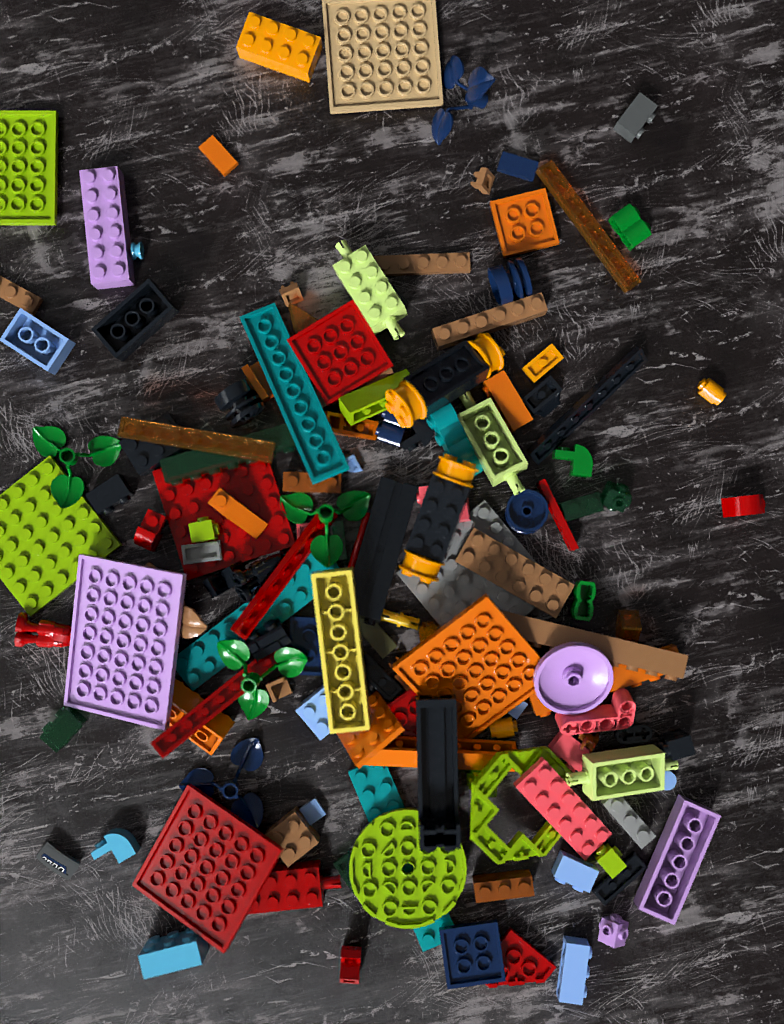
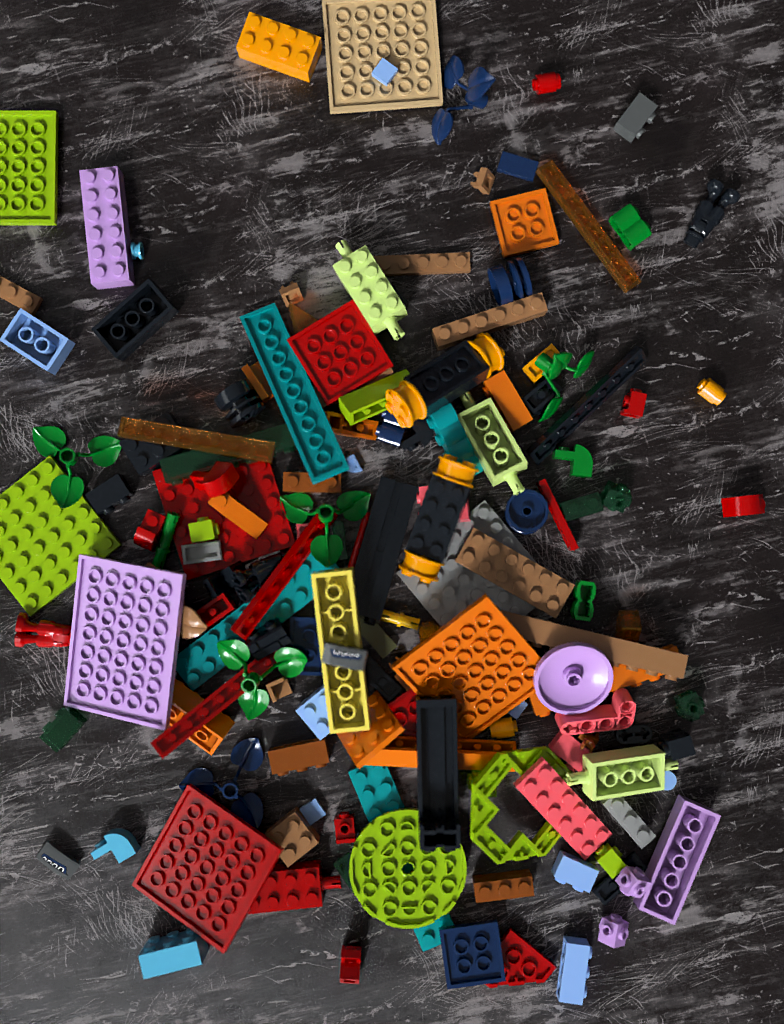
(163, 547): none -> green pin
(217, 480): none -> red brick
(217, 609): none -> red brick
(218, 155): orange tile -> none
(299, 756): none -> dark orange brick
(344, 657): none -> dark grey slope
(345, 836): none -> red brick
(384, 72): none -> light blue tile
(546, 82): none -> red brick
(553, 368): none -> green plant
(633, 881): none -> lavender brick
(634, 403): none -> red brick
(689, 705): none -> clear green brick
(708, 216): none -> black piece

